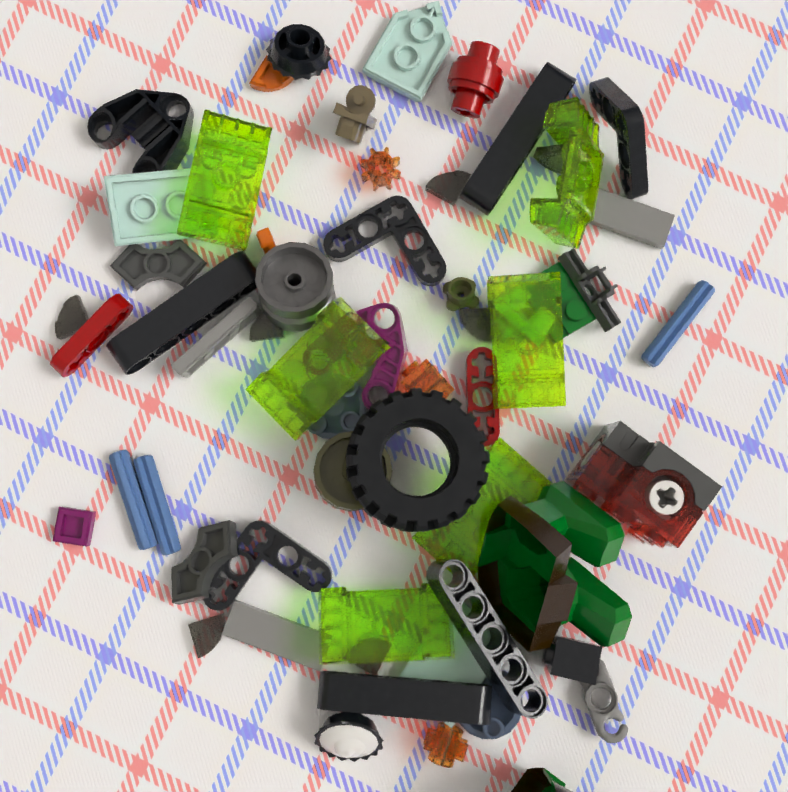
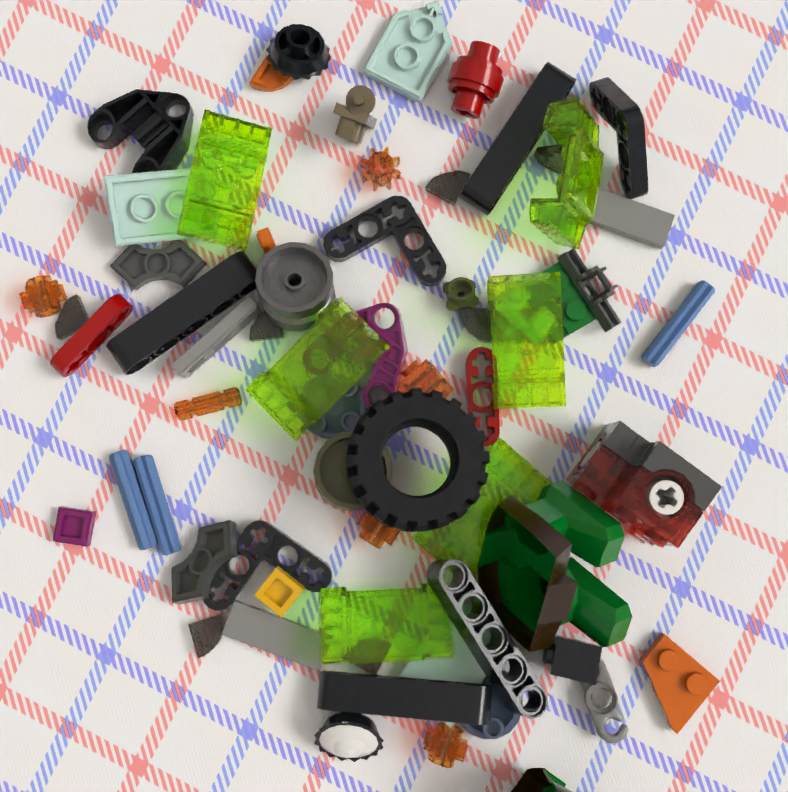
(43, 296): none -> clear orange gear
(208, 403): none -> clear orange axle
(279, 591): none -> yellow tile
(375, 532): none -> clear orange gear
(676, 680): none -> orange wing

